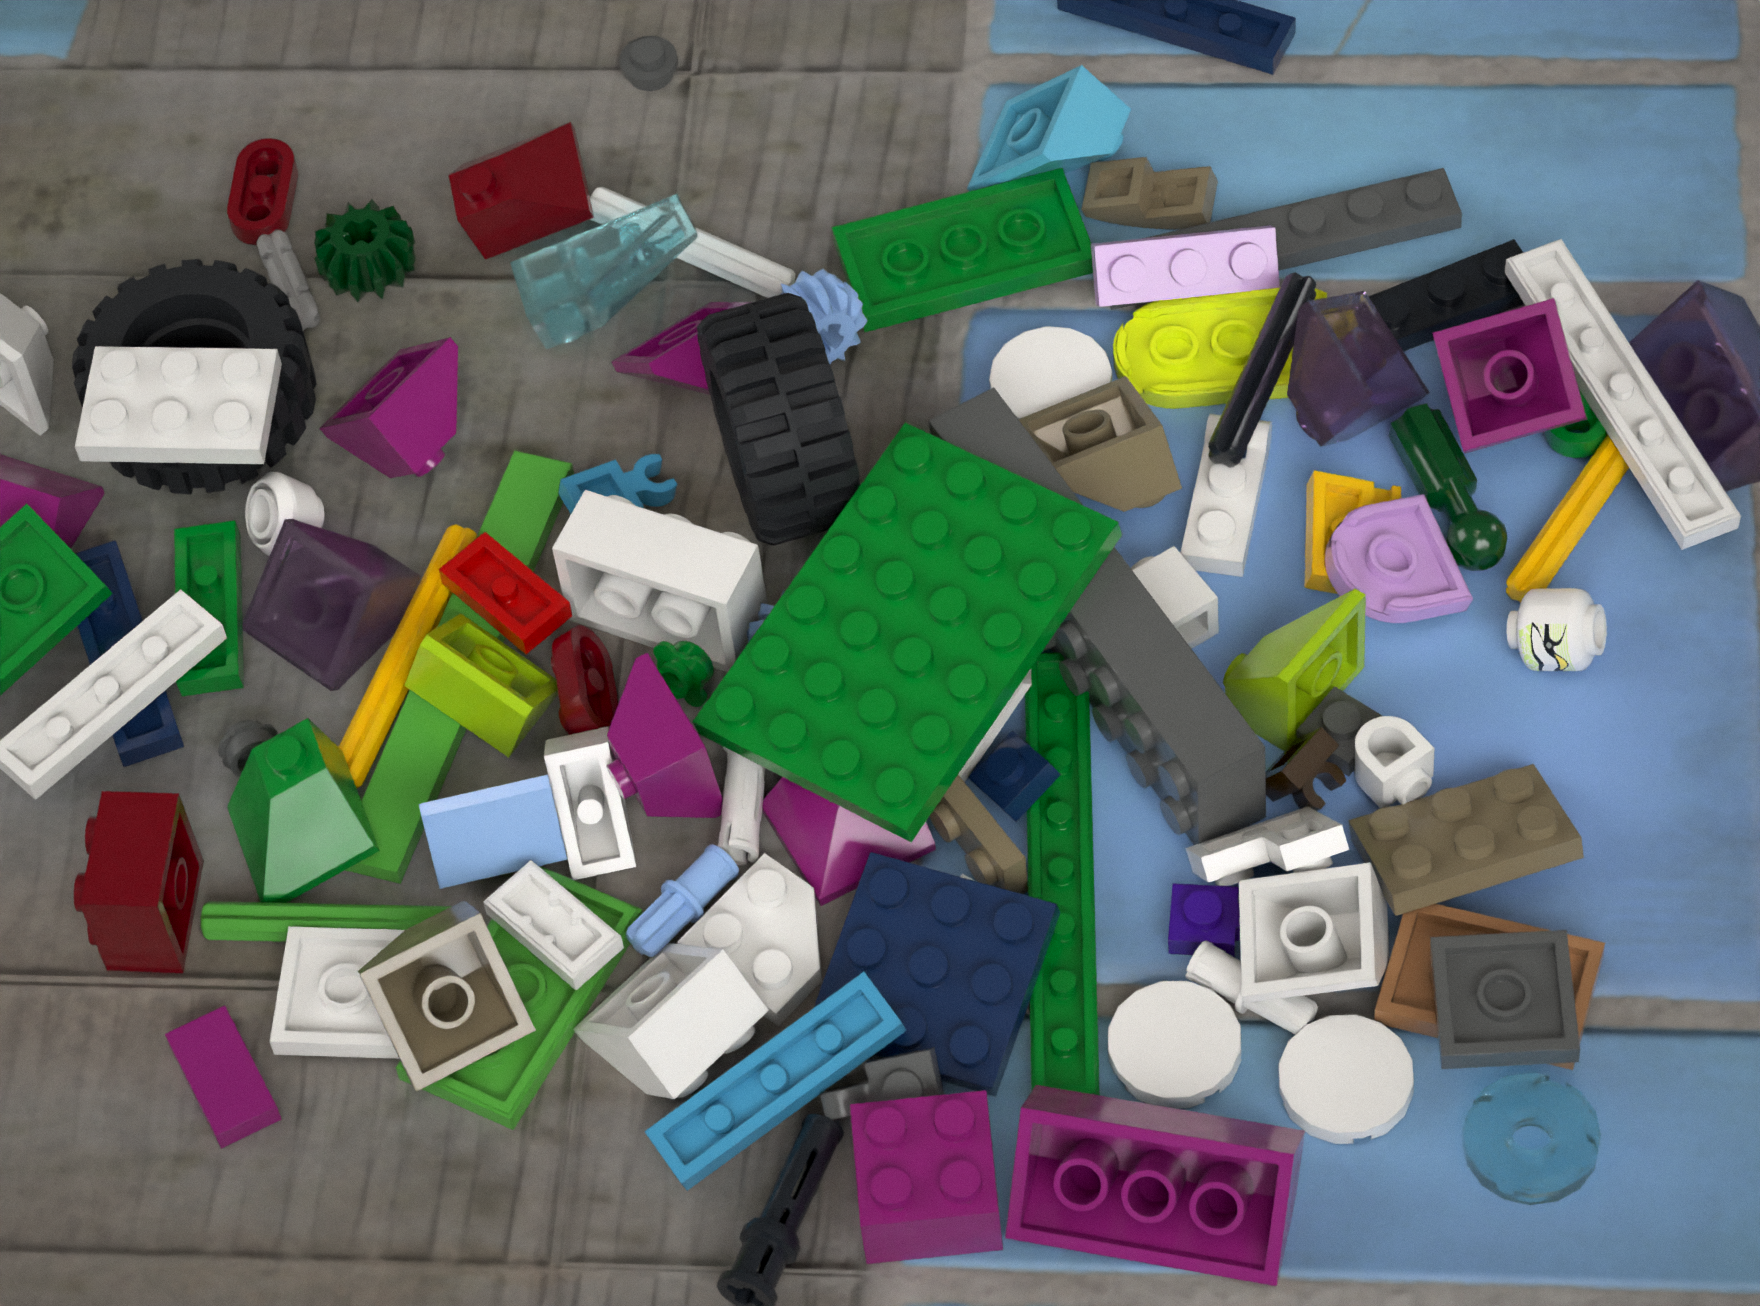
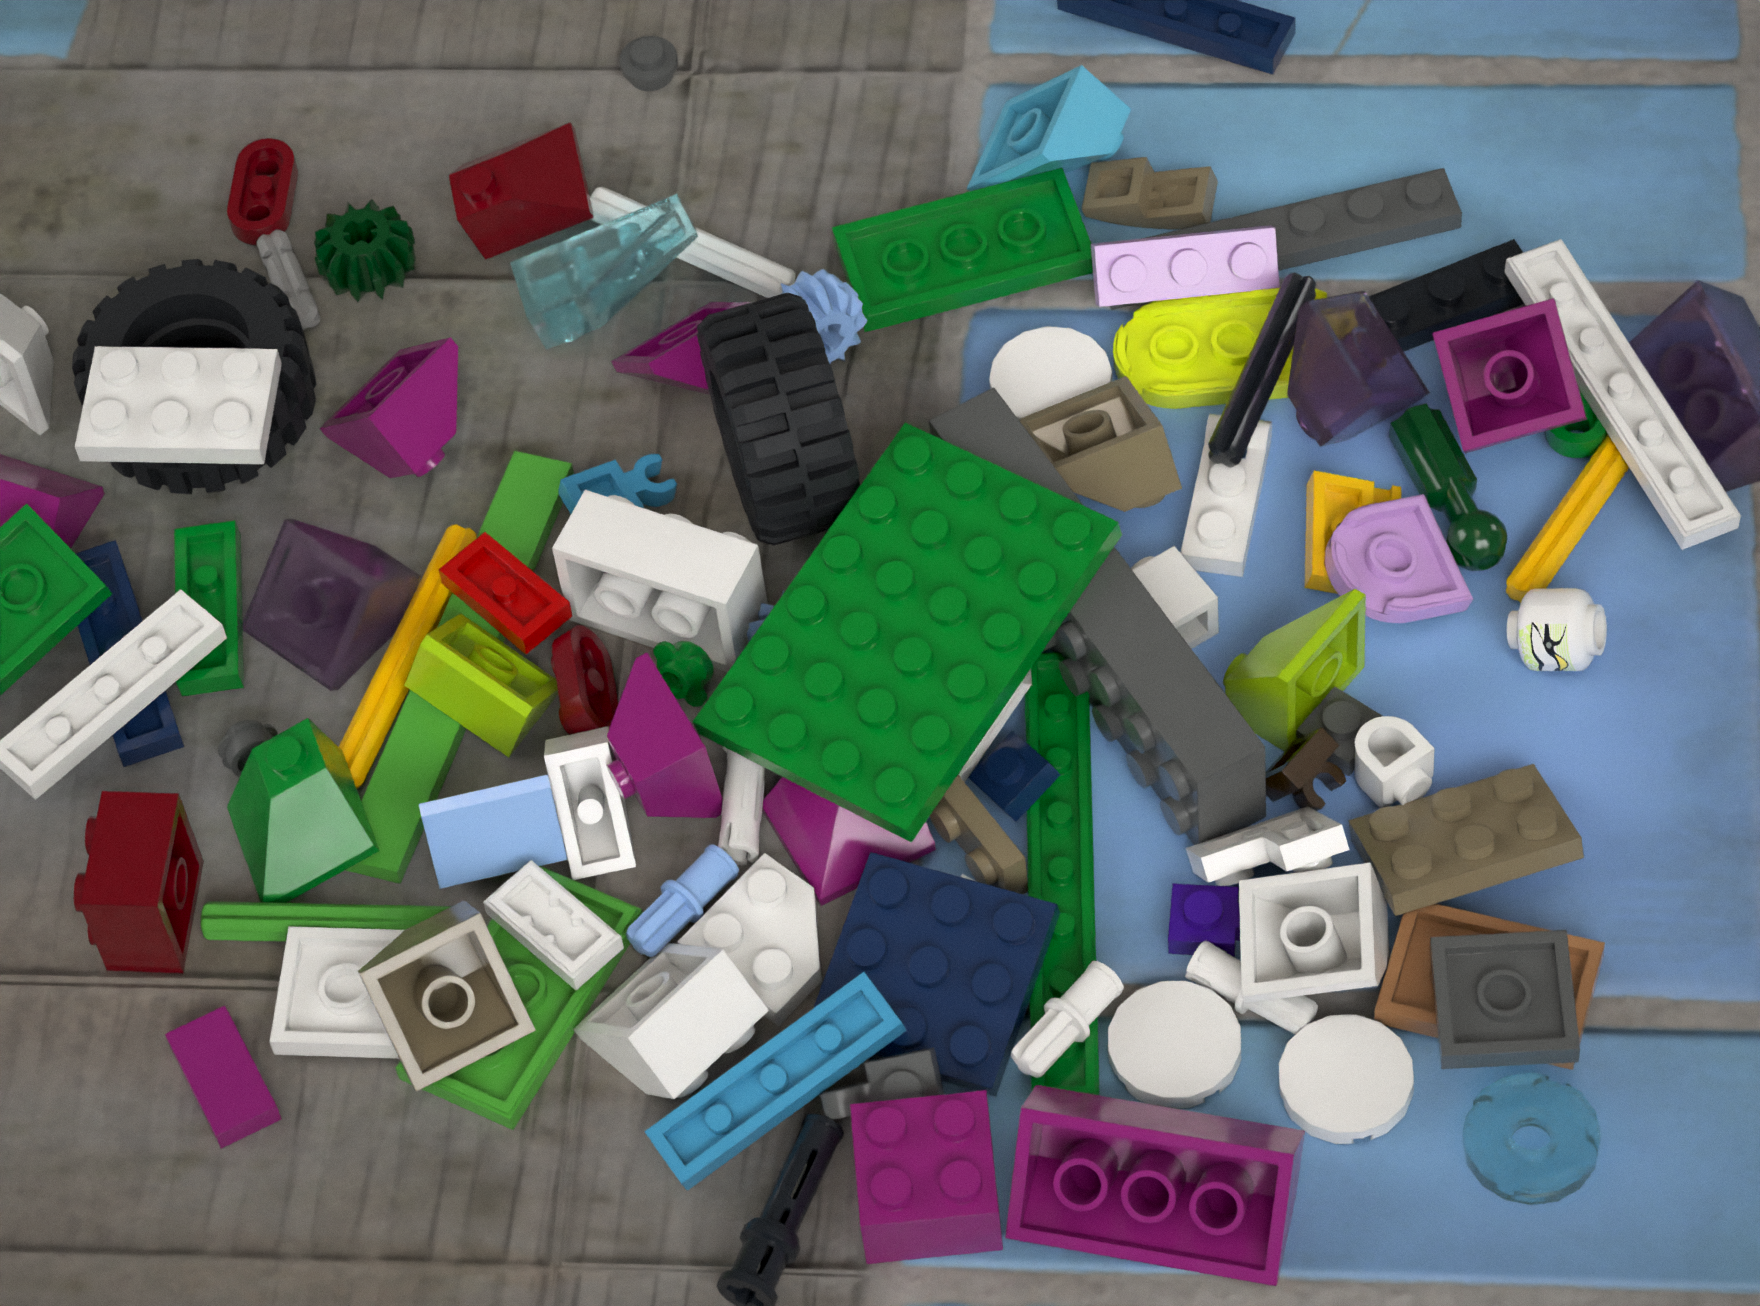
(277, 499): white cone -> none
(1067, 1019): none -> white axle

